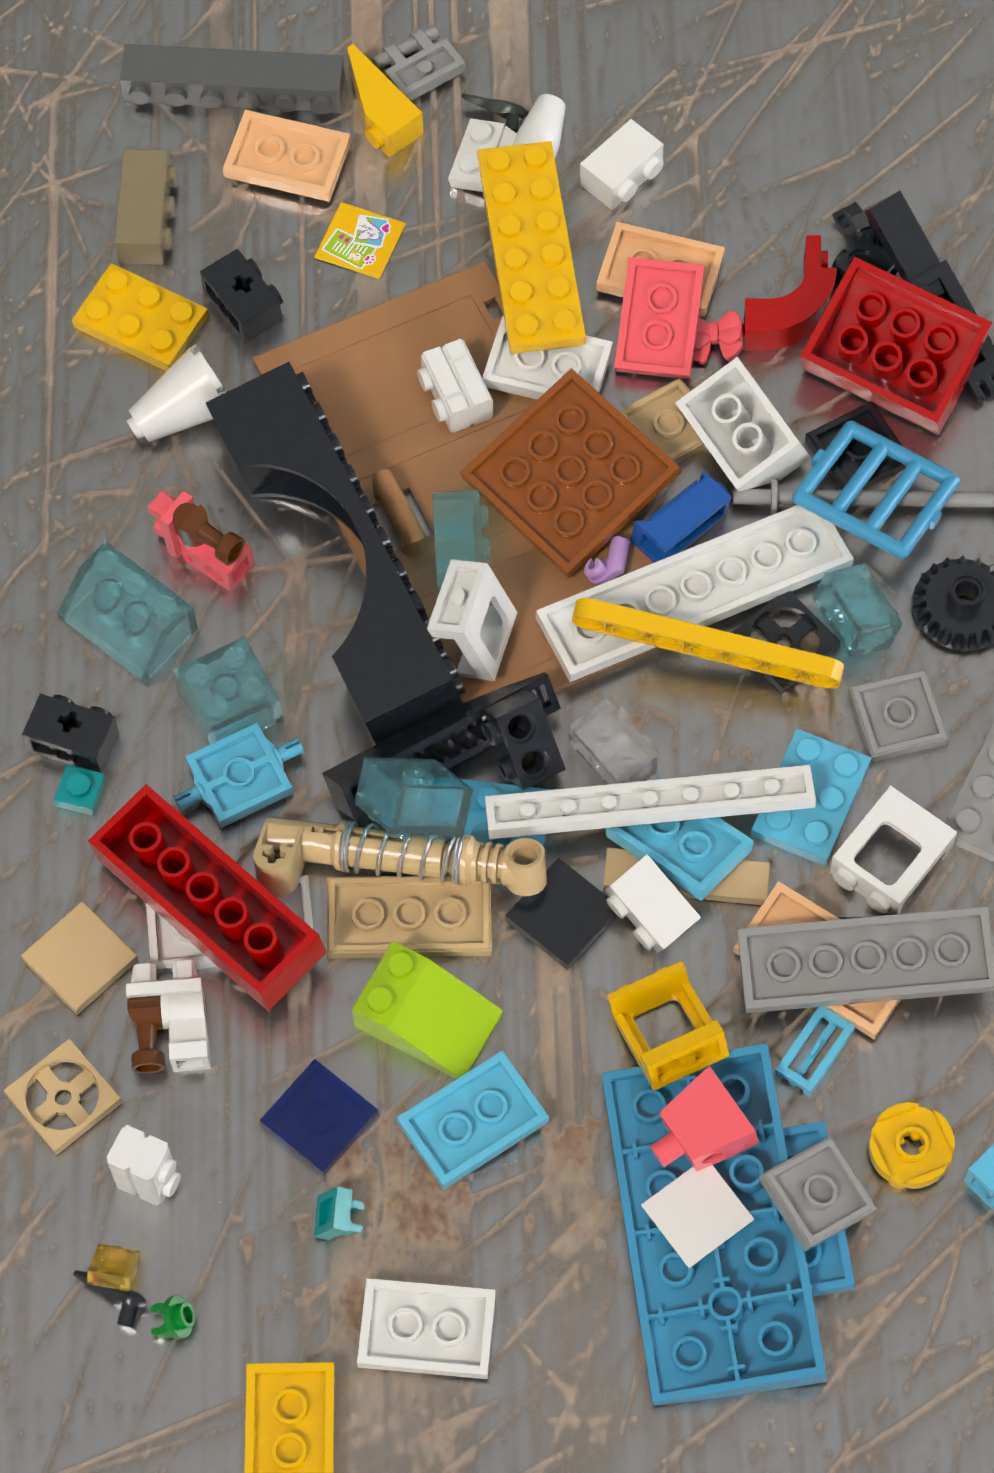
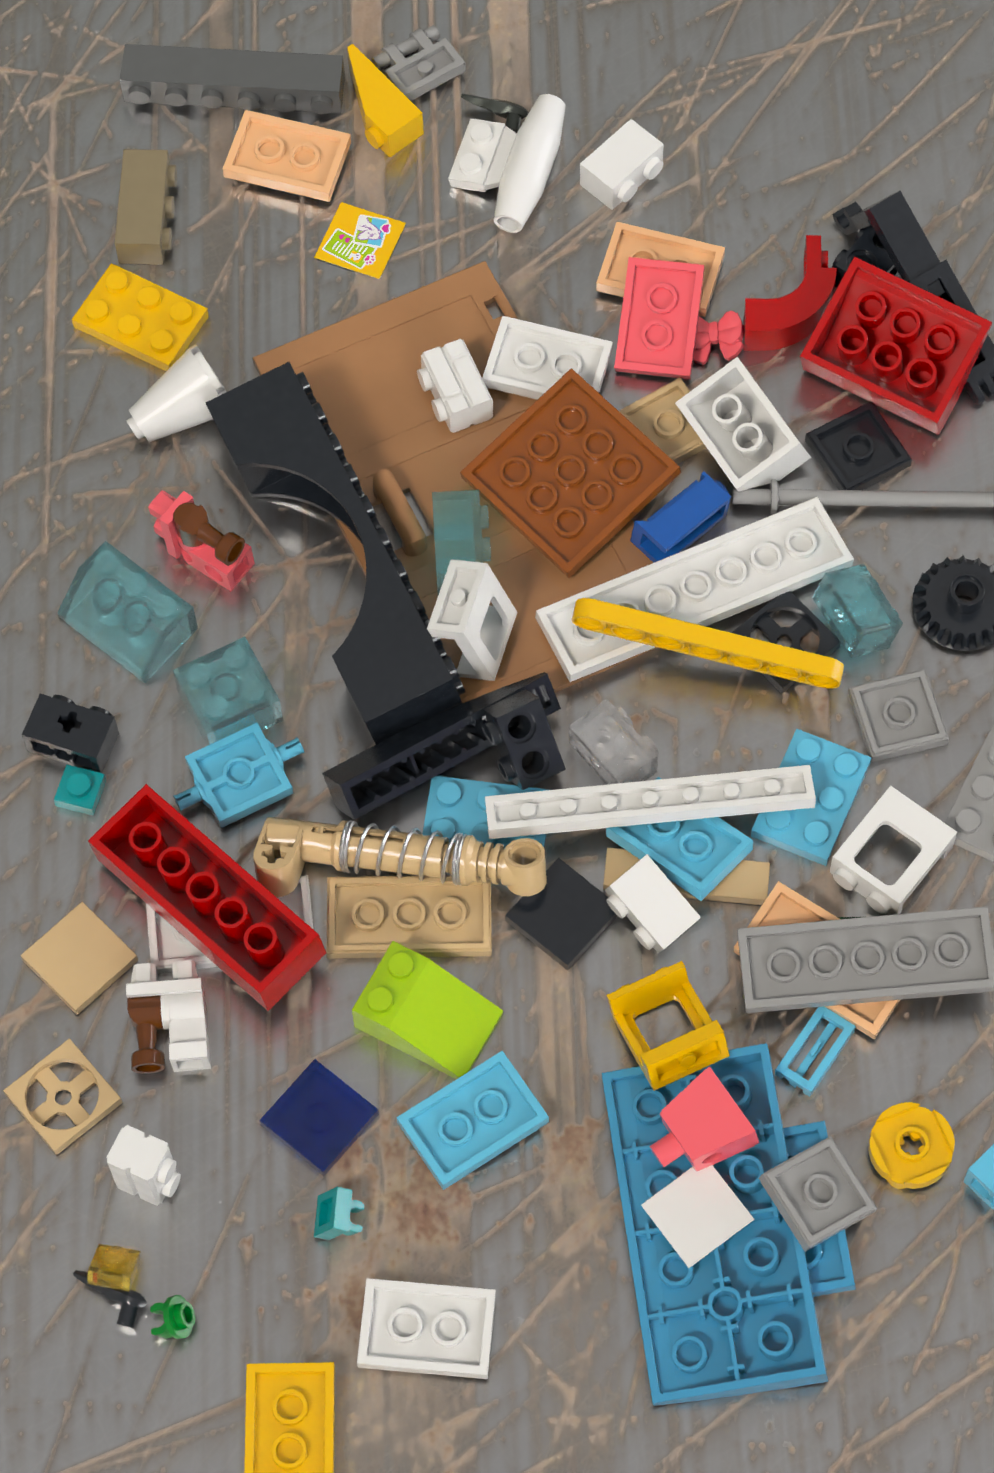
(242, 295): black brick -> none
(413, 797): clear light blue brick -> none
(531, 247): yellow plate -> none
(610, 567): lavender arm -> none
(870, 530): dark azure bar -> none

